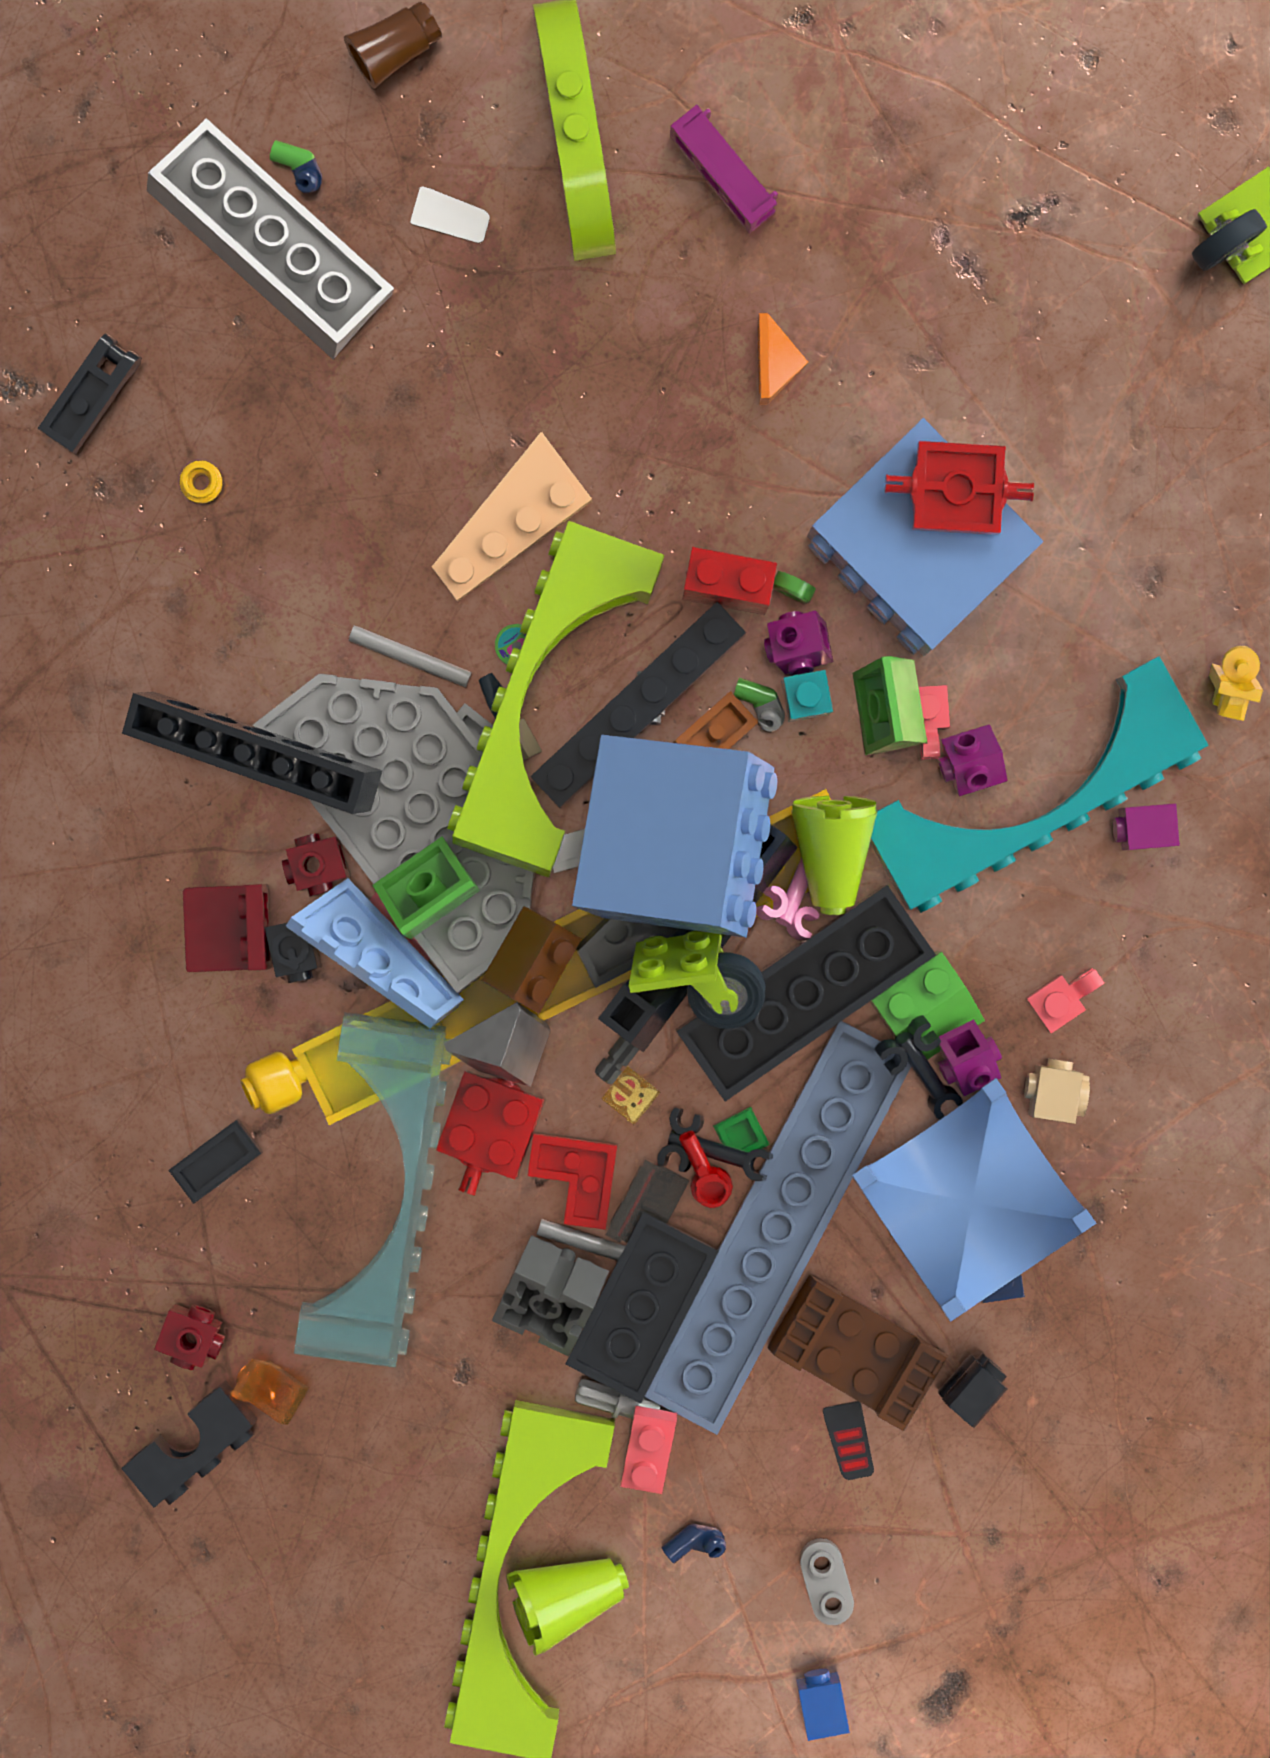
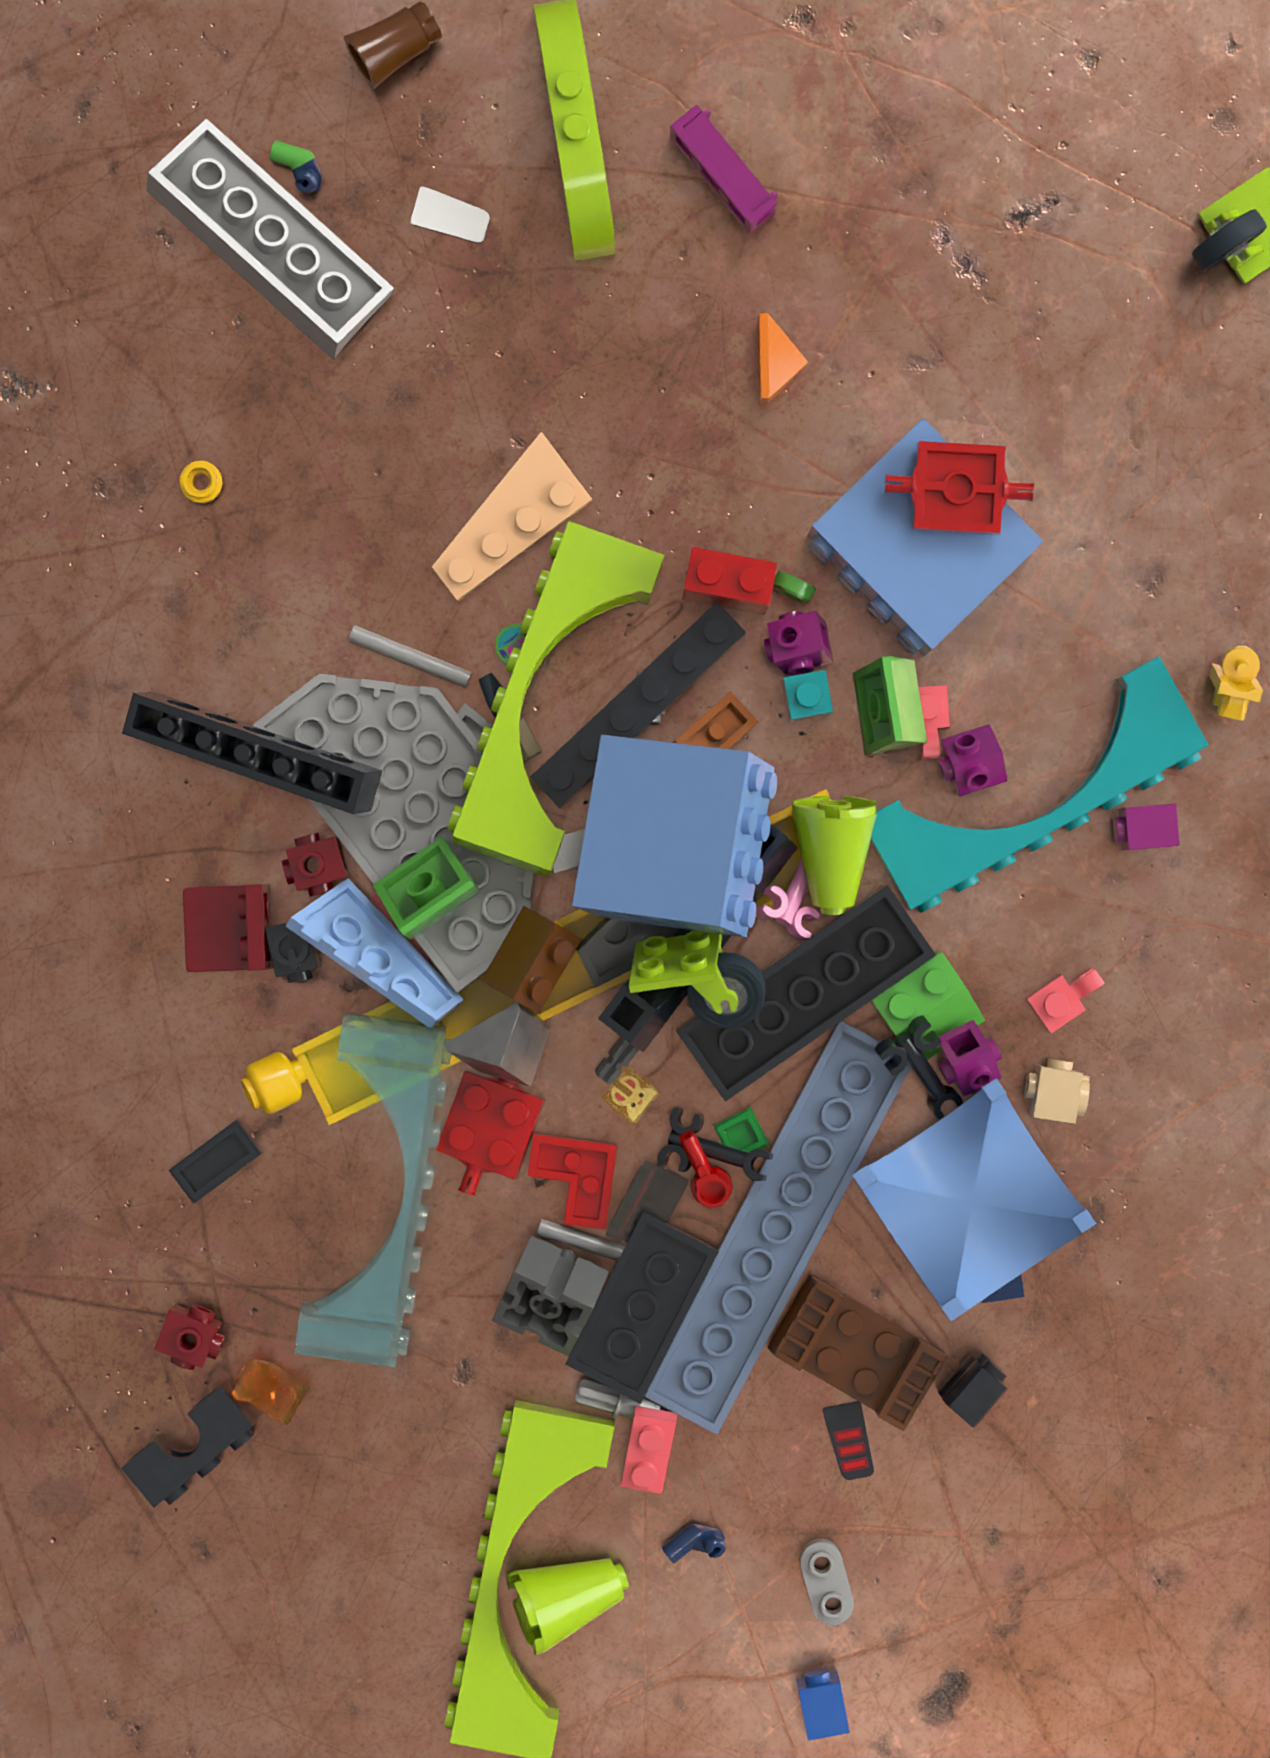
(89, 394): black plate -> none
(765, 702): arm -> none

